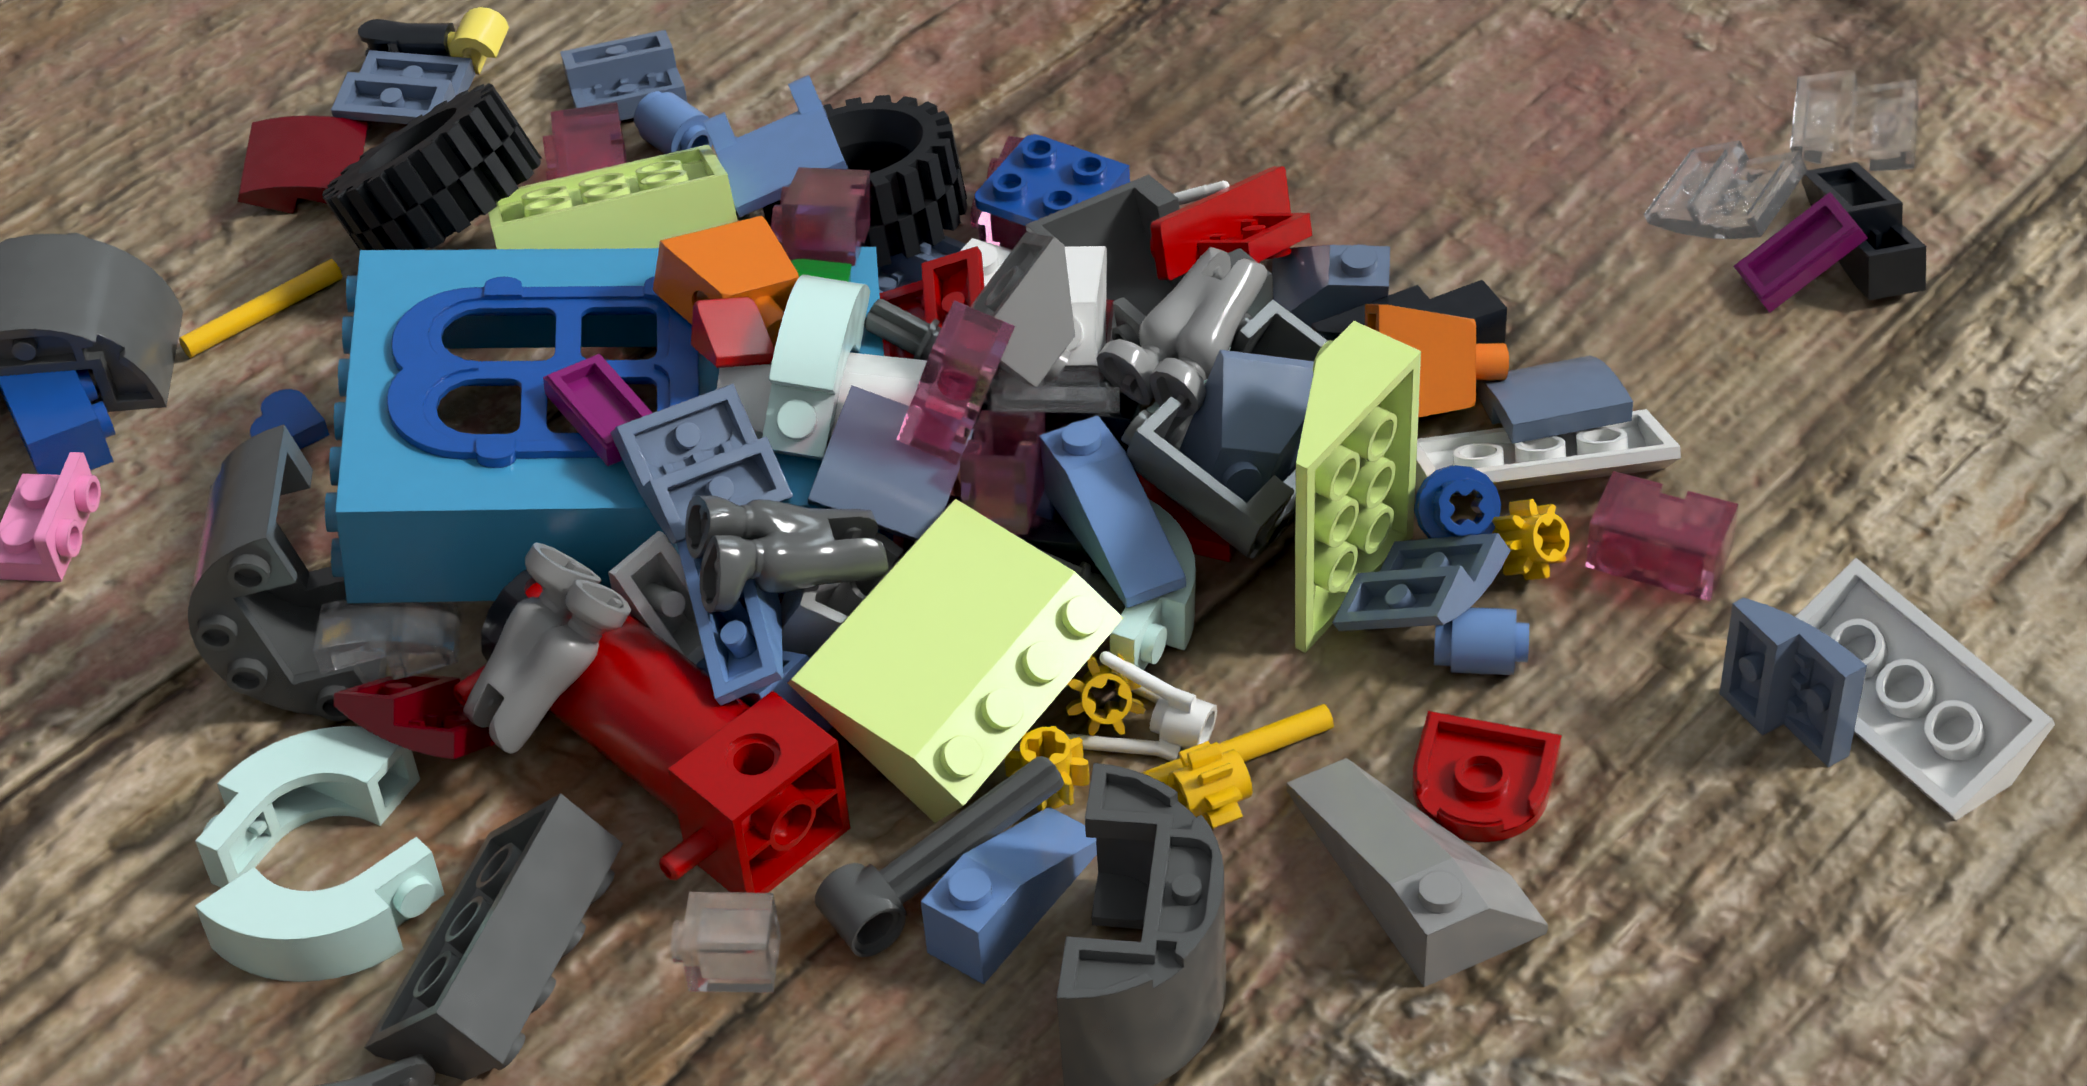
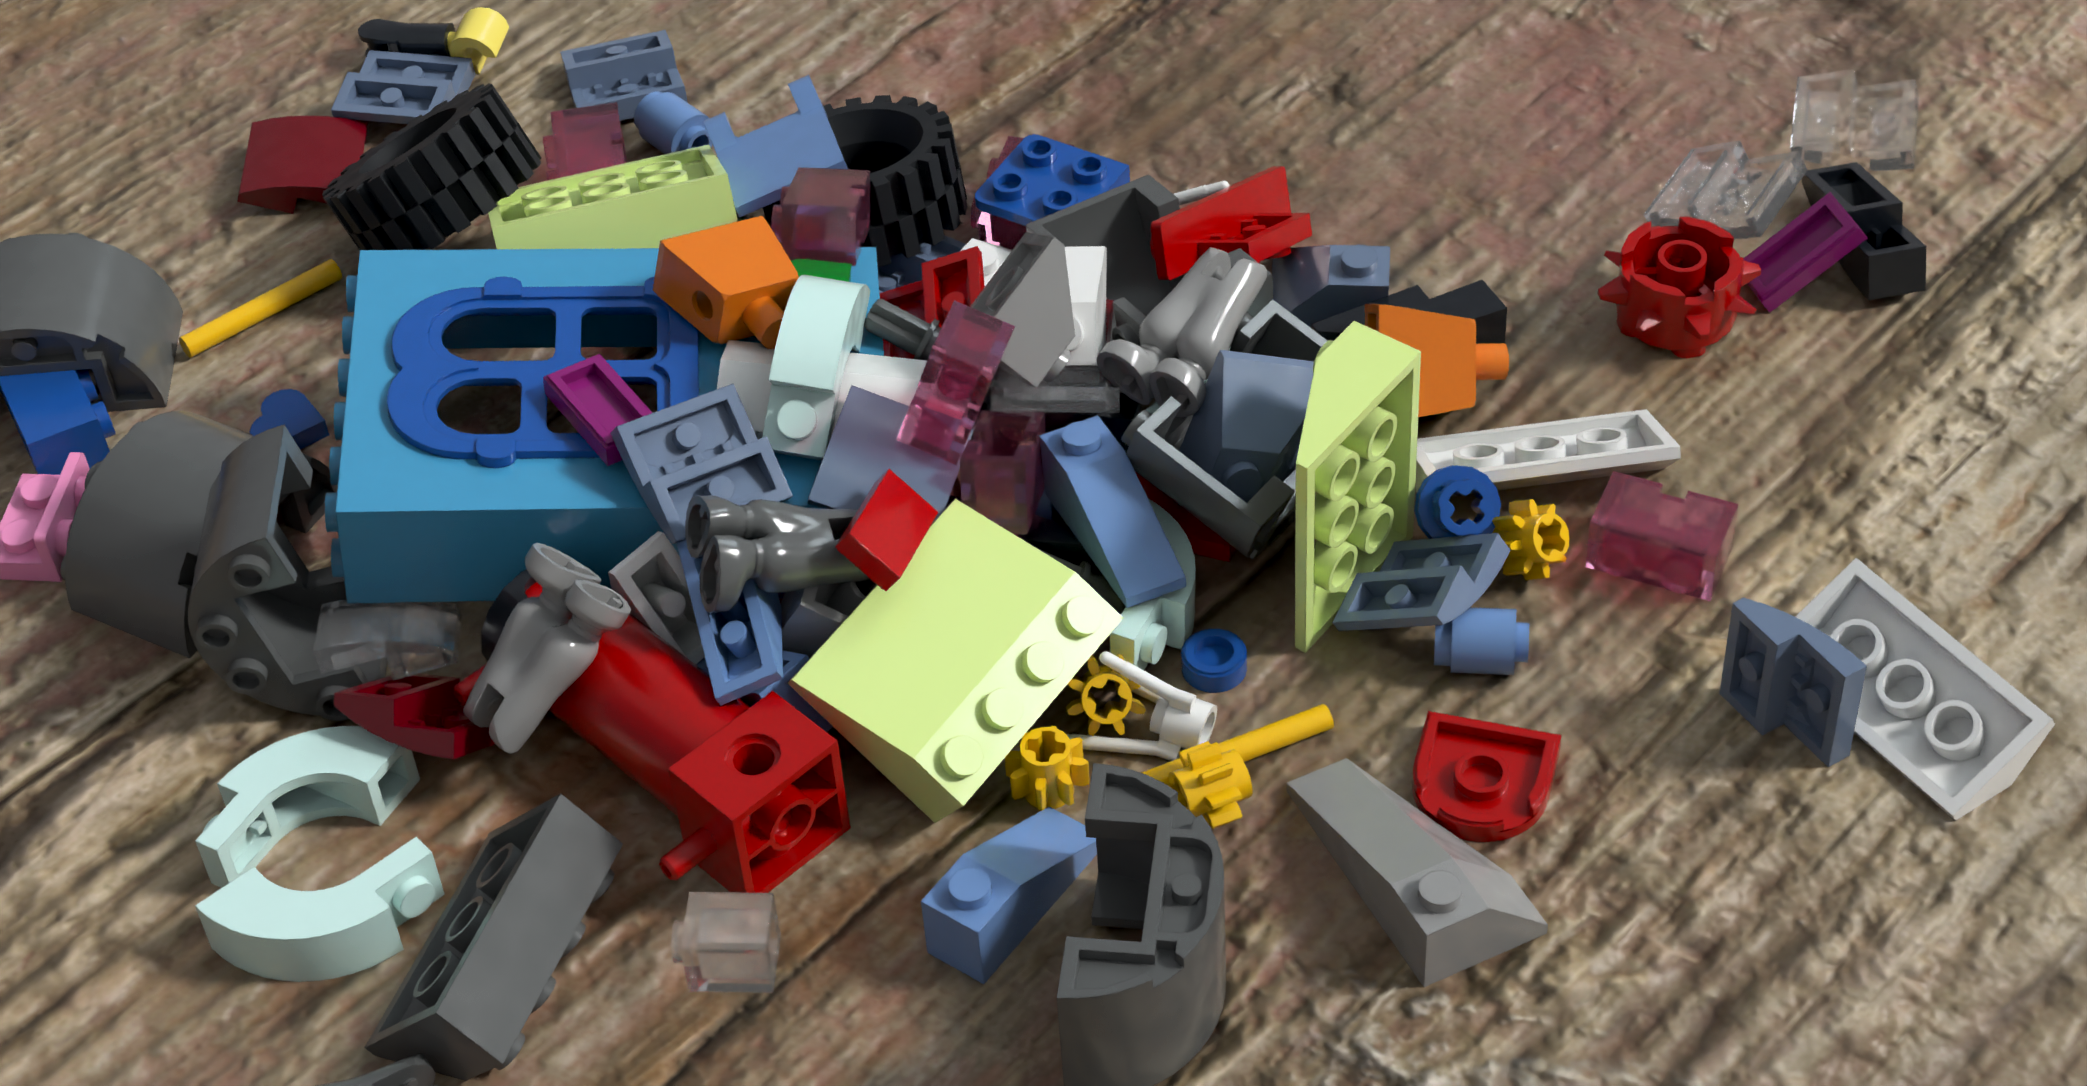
(144, 520): none -> dark grey cylinder
(730, 332): slope -> none
(868, 903): dark grey axle -> none
(886, 530): none -> red tile
(1214, 660): none -> blue tile
(1556, 399): sand blue slope -> none
(1679, 285): none -> red brick

